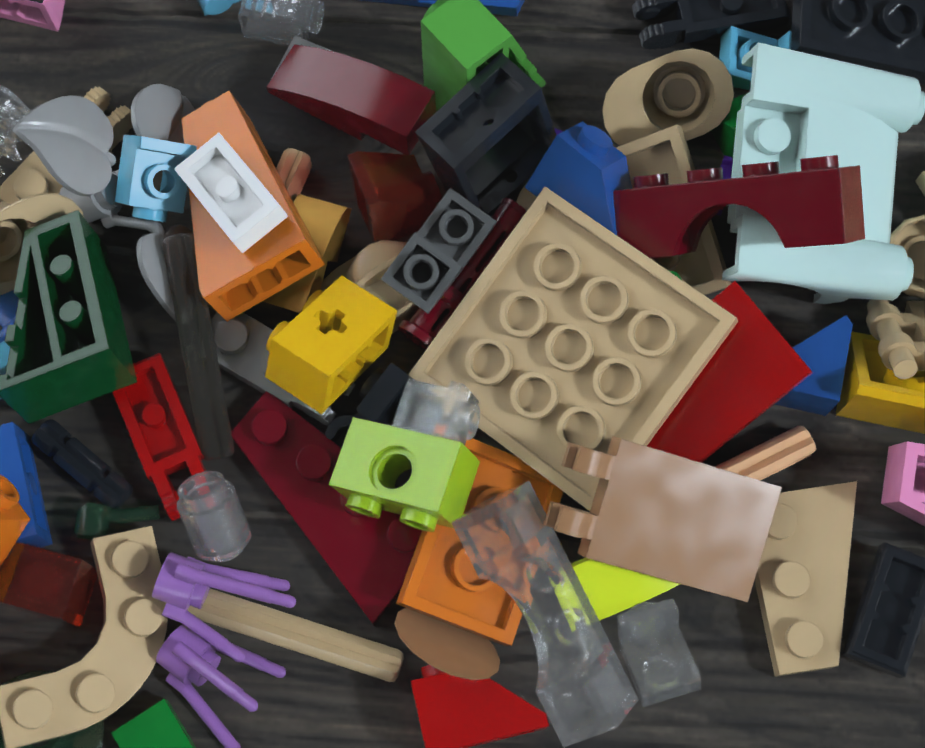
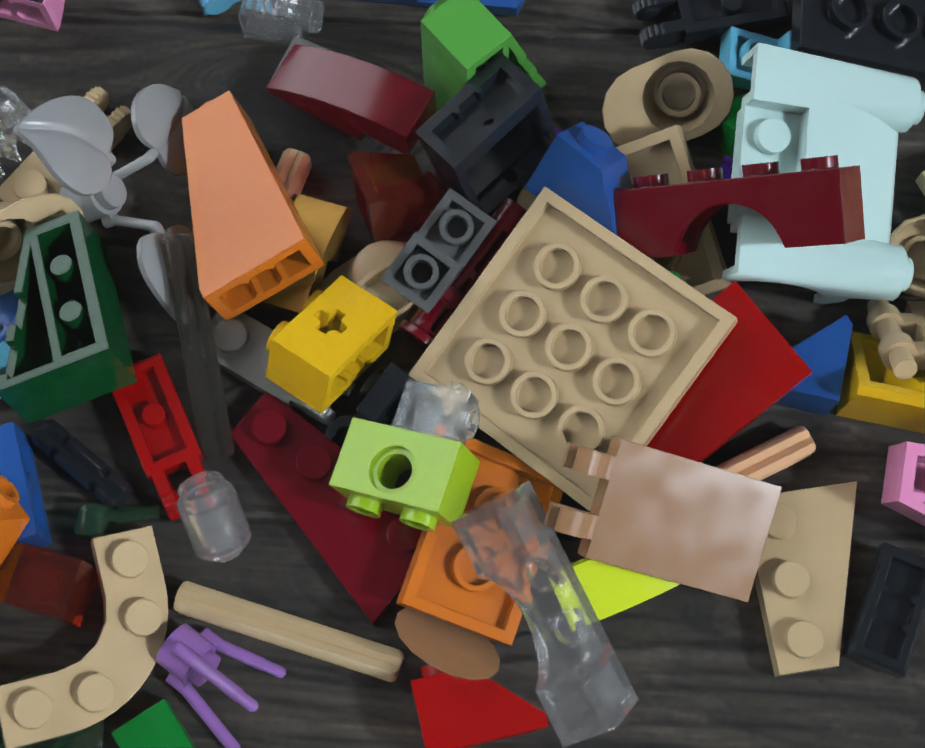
(138, 164): medium azure brick -> none
(188, 582): medium lavender plant -> none
(231, 192): white plate -> none
(657, 652): clear bracket -> none

